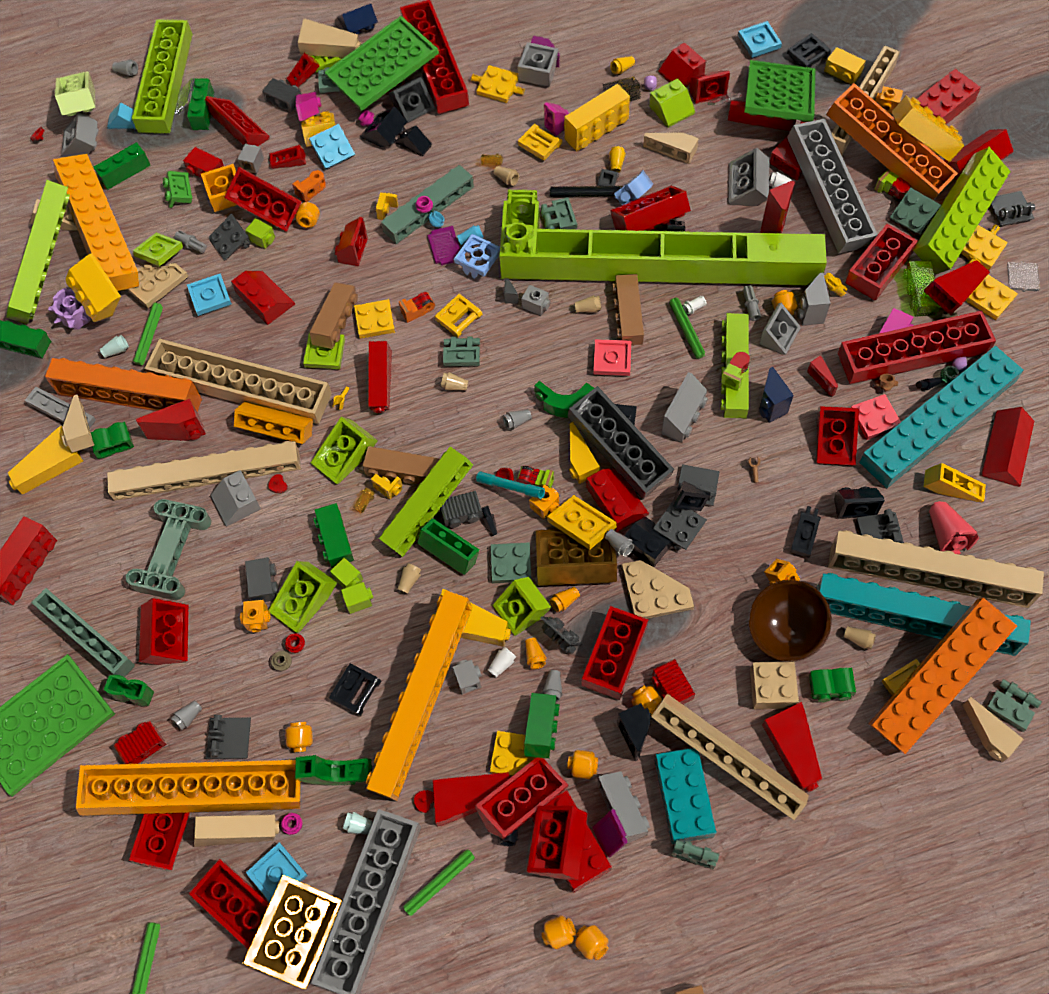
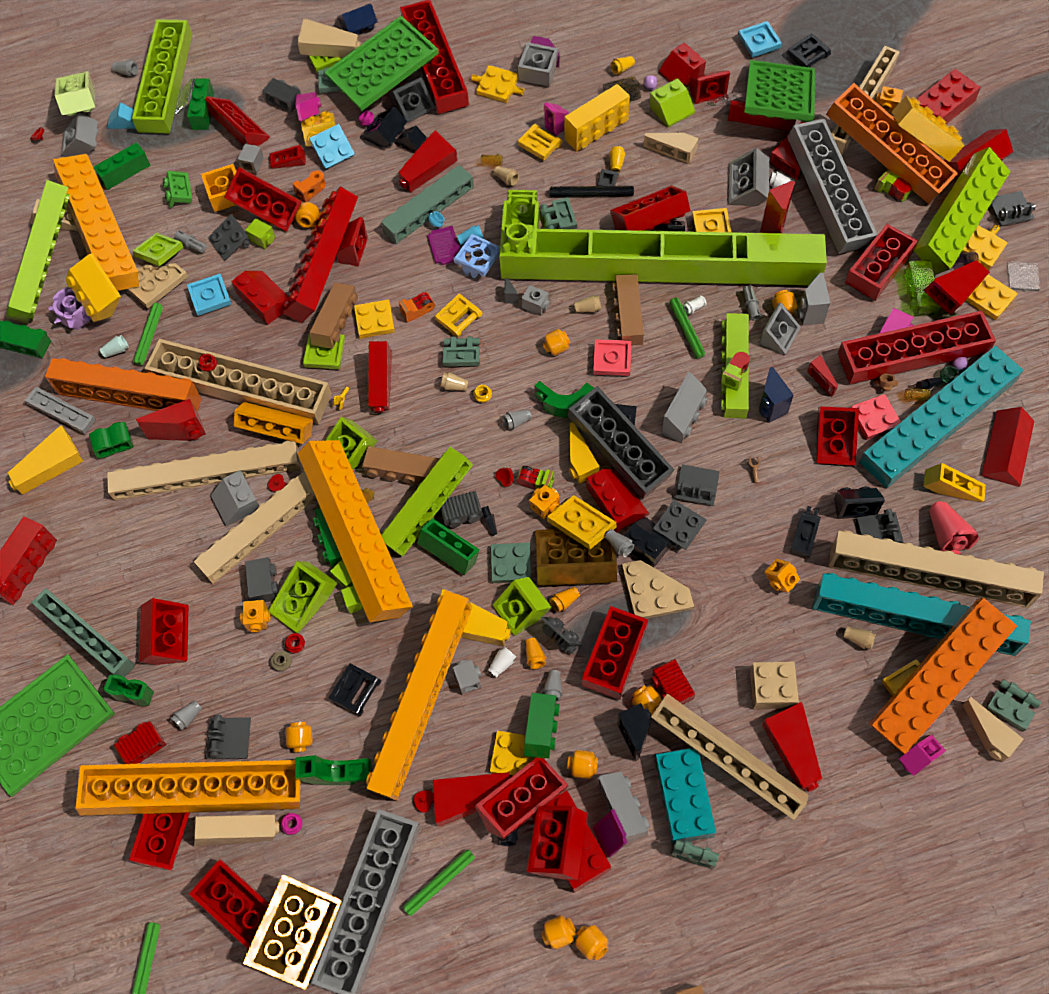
(76, 427): tan slope -> none
(168, 549): sand green beam -> none
(200, 162): red brick -> none
(206, 358): none -> red plate
(256, 528): none -> tan brick
(271, 867): medium azure plate -> none
(306, 66): red slope -> none
(320, 255): none -> red brick
(354, 530): none -> light orange brick
(357, 824): light aqua cone -> none
(384, 203): yellow bracket -> none
(385, 487): yellow bracket -> none
(408, 578): tan cone -> none
(424, 200): dark pink plate -> none
(427, 162): none -> red slope
(482, 389): none -> yellow plate
(527, 489): teal piece -> none
(556, 342): none -> light orange head
(634, 188): light blue brick -> none
(690, 497): black slope -> none
(711, 220): none -> yellow plate
(790, 620): reddish brown piece -> none
(832, 684): green brick -> none
(835, 284): yellow axle -> none
(844, 66): yellow brick -> none
(915, 211): sand green plate -> none
(917, 394): none -> clear yellow pin
(922, 755): none -> dark pink slope
(967, 257): none -> pin

